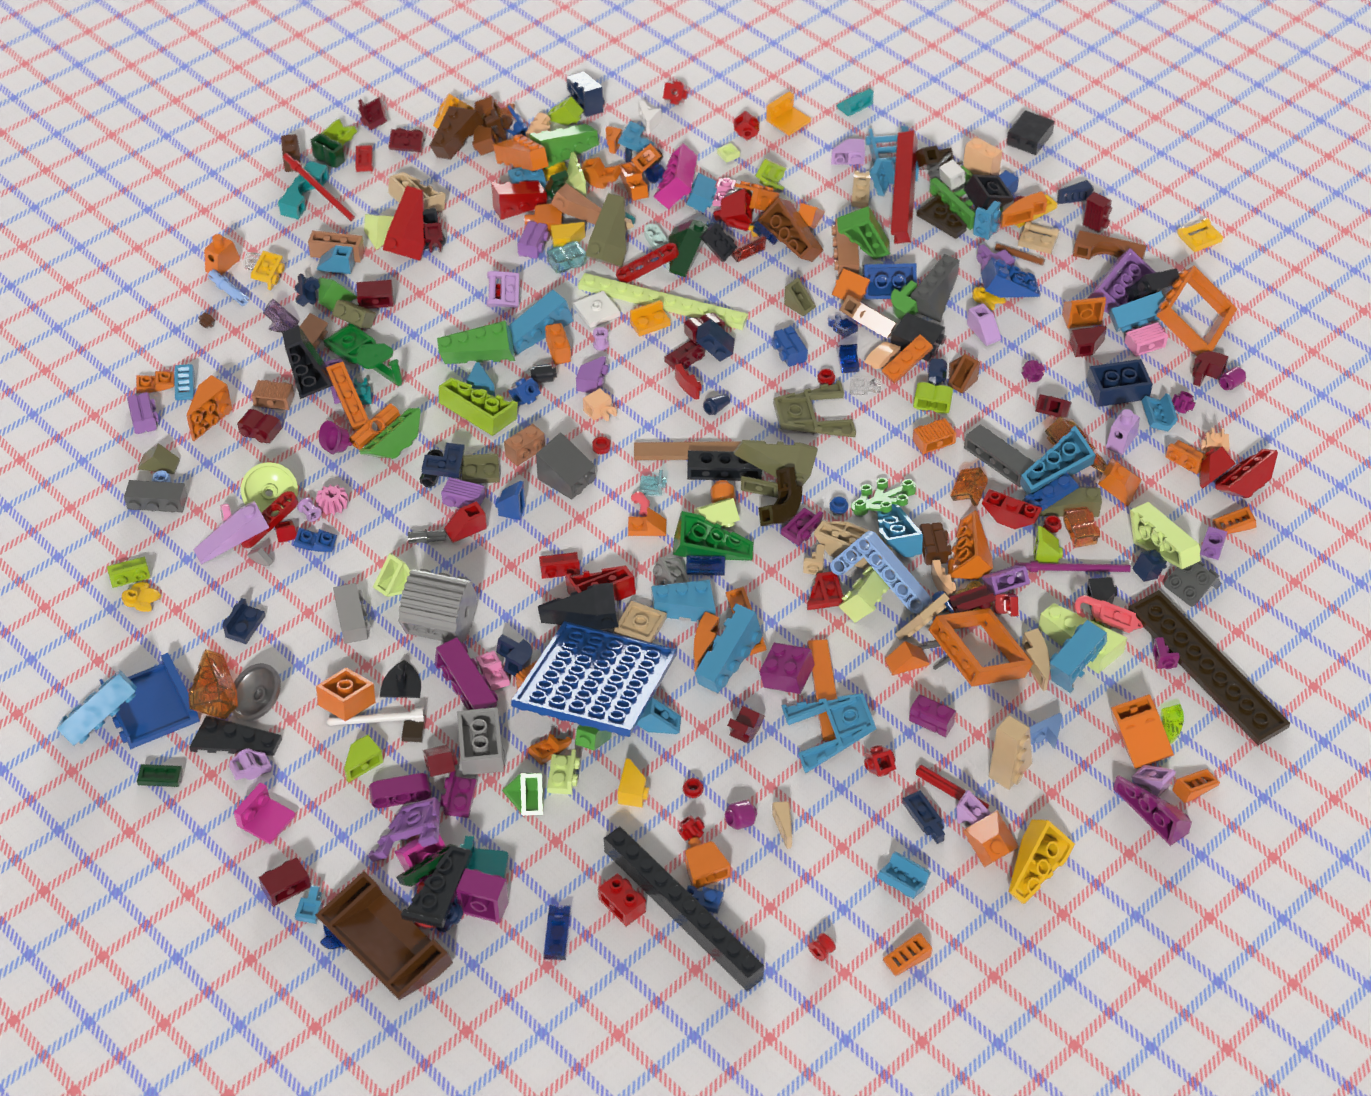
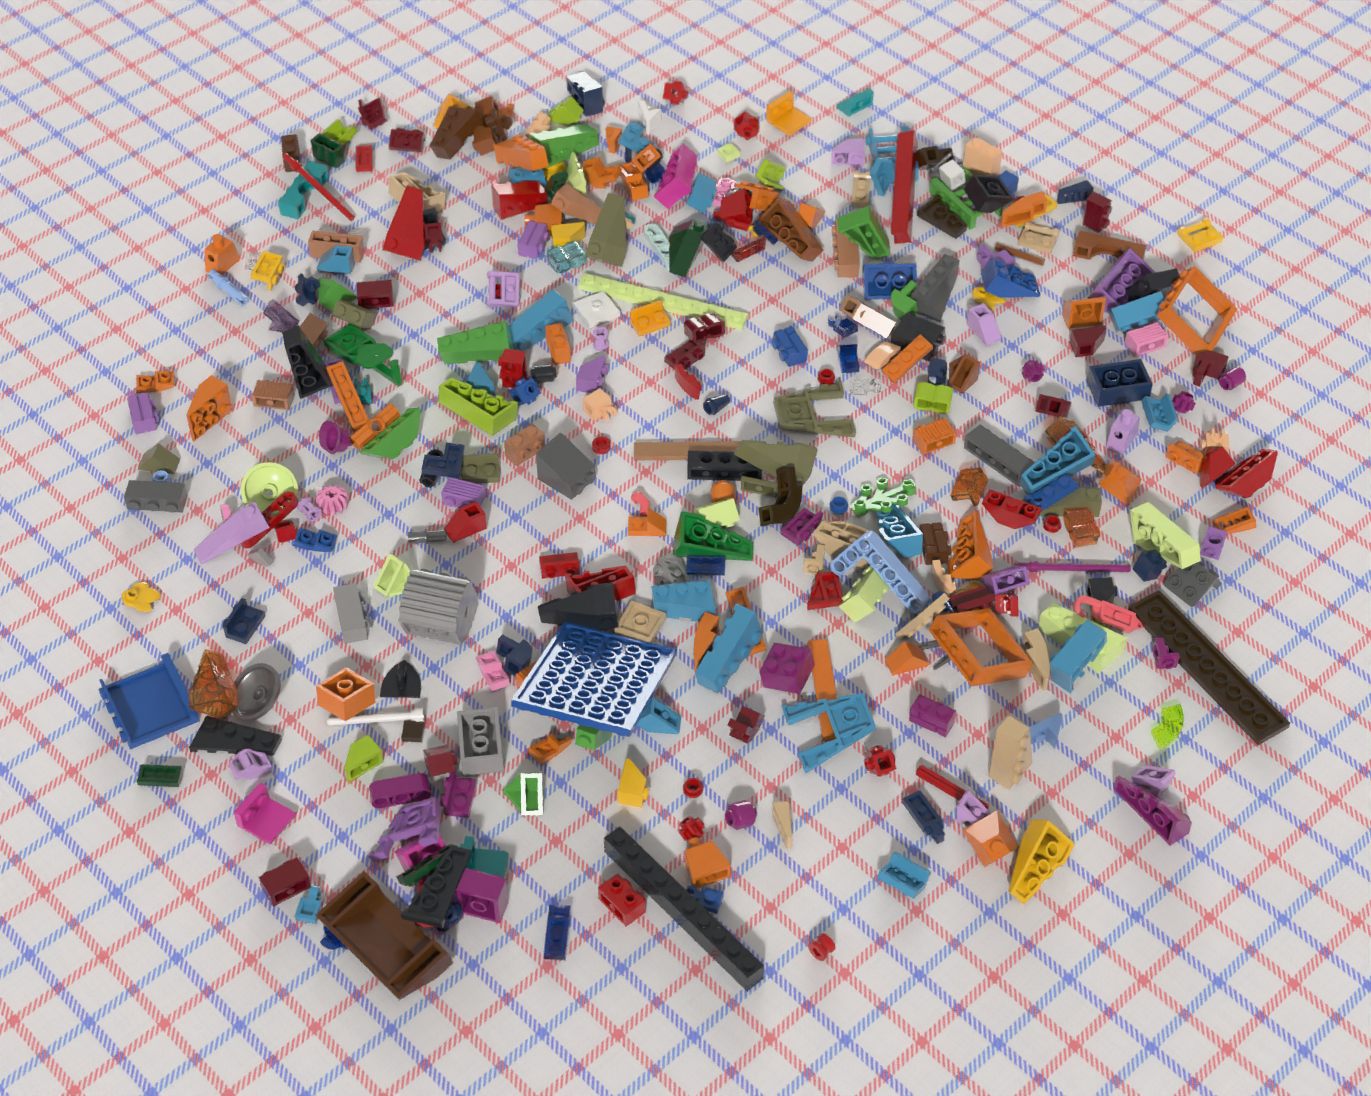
(96, 708): wedge -> none
(128, 572): lime bracket -> none
(183, 372): dark azure slope -> none
(206, 320): reddish brown plate -> none
(259, 426): dark red brick -> none
(376, 228): yellowish green slope -> none
(464, 675): magenta wedge -> none
(512, 366): none -> red brick
(512, 501): blue slope -> none
(519, 126): blue plant -> none
(562, 773): yellowish green bracket -> none
(648, 264): red beam -> none
(652, 484): clear light blue bracket -> none
(715, 340): dark blue brick -> none
(798, 298): olive slope -> none
(850, 284): orange piece -> none
(911, 944): orange slope -> none
(987, 221): dark azure bracket -> none
(1030, 132): black brick -> none
(1046, 547): lime slope -> none
(1141, 731): orange slope -> none
(1188, 789): orange slope -> none

